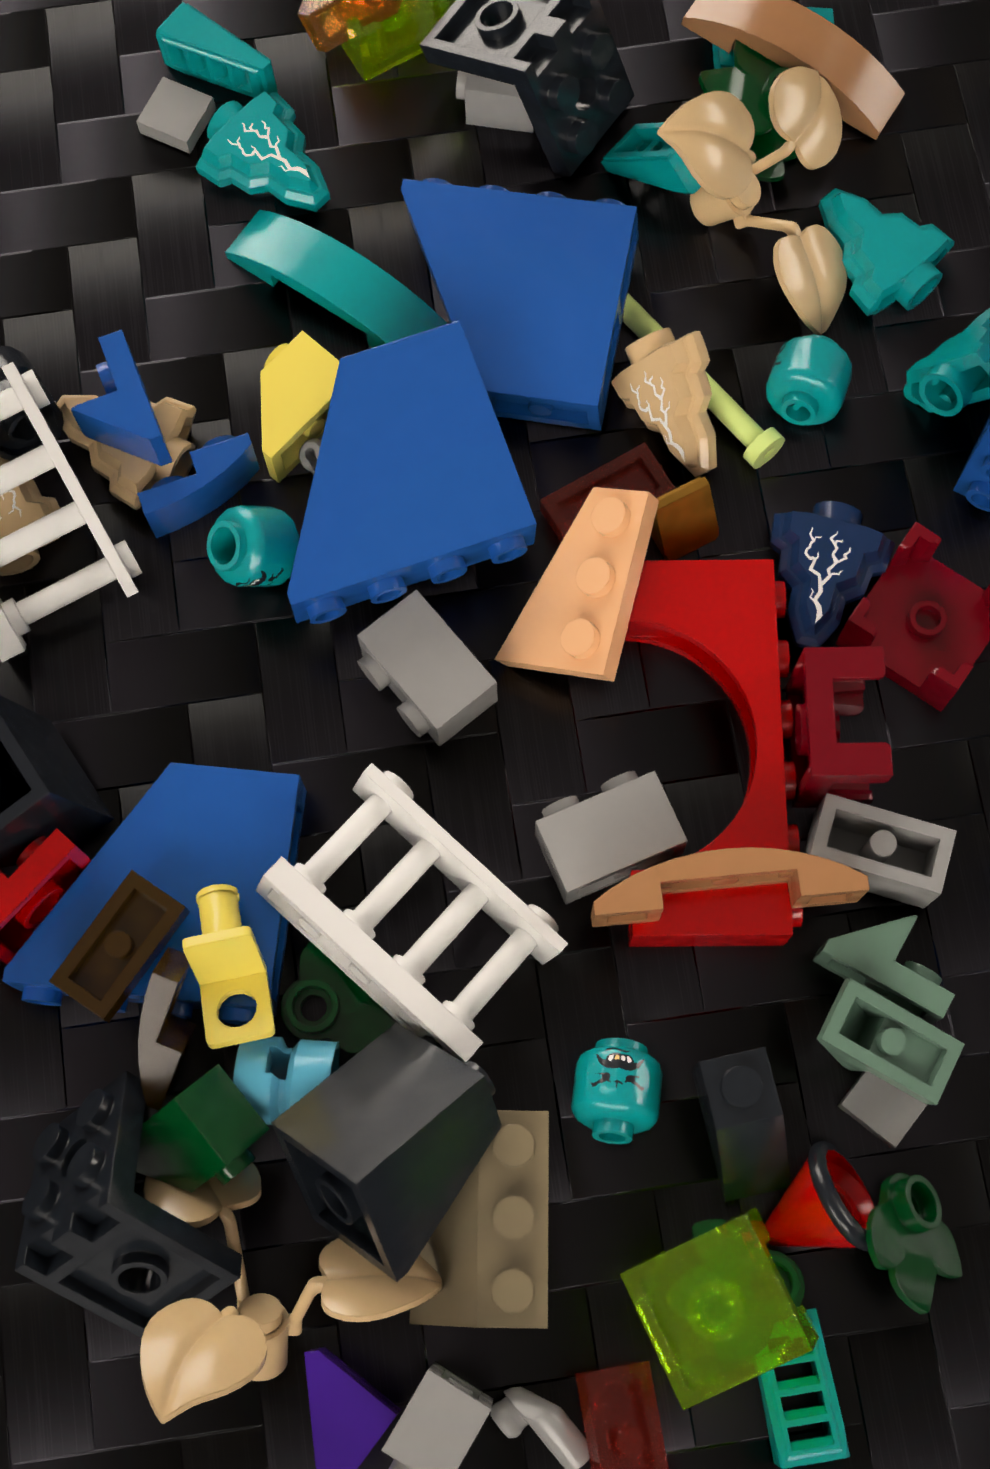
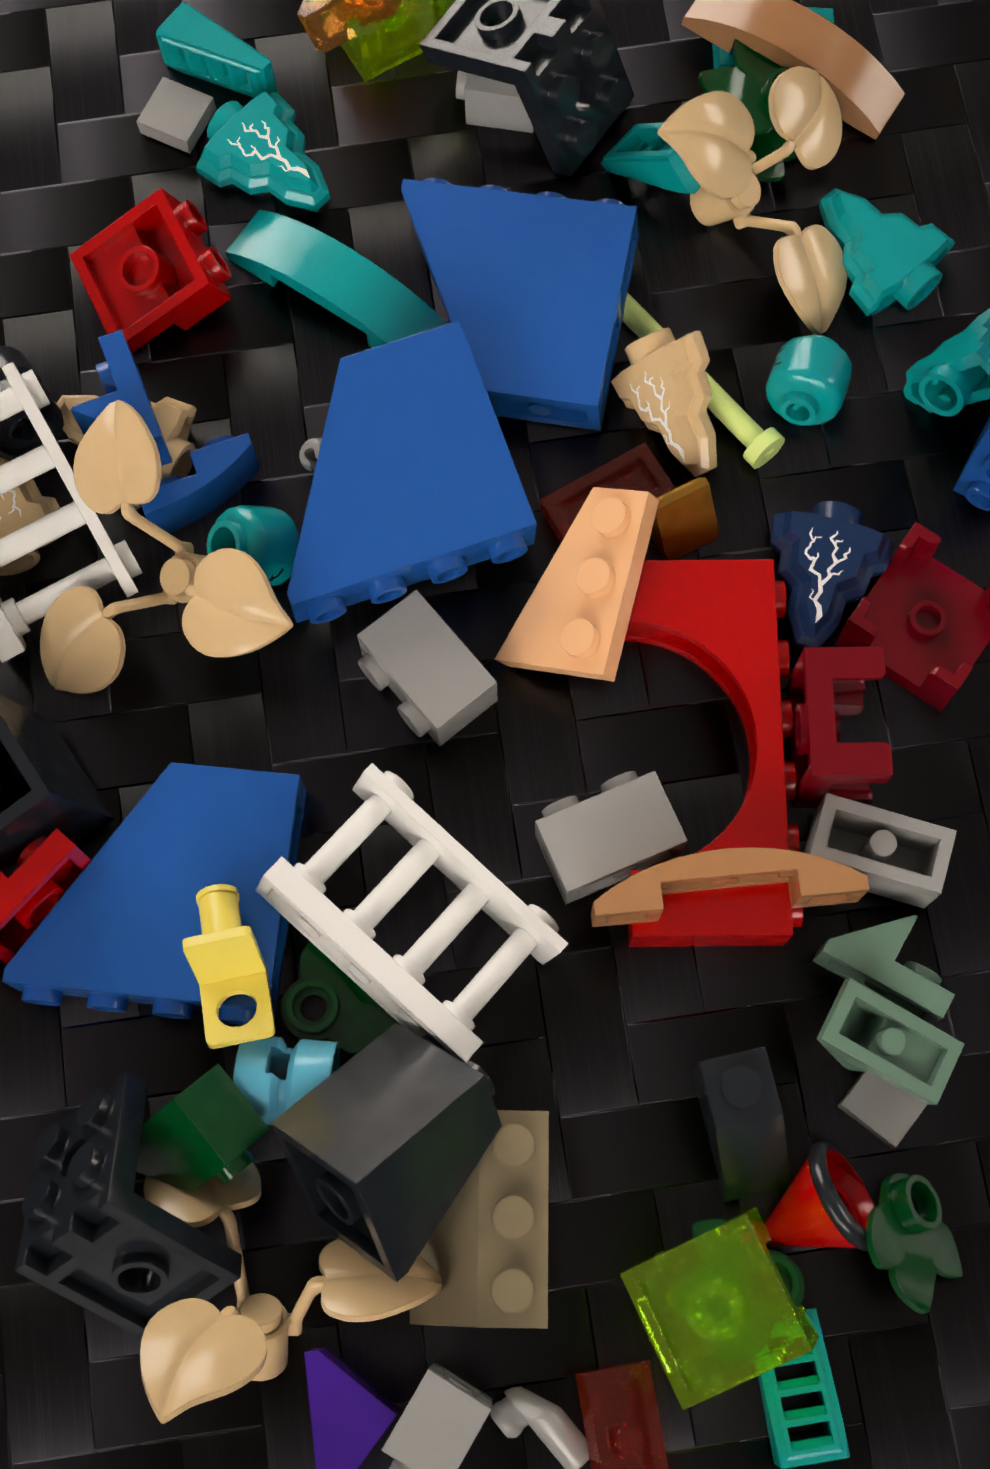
(119, 946): dark brown plate -> none
(153, 270): none -> red plate
(163, 1036): dark brown slope -> none
(226, 591): none -> tan plant
(294, 400): light yellow slope -> none
(617, 1090): teal head -> none

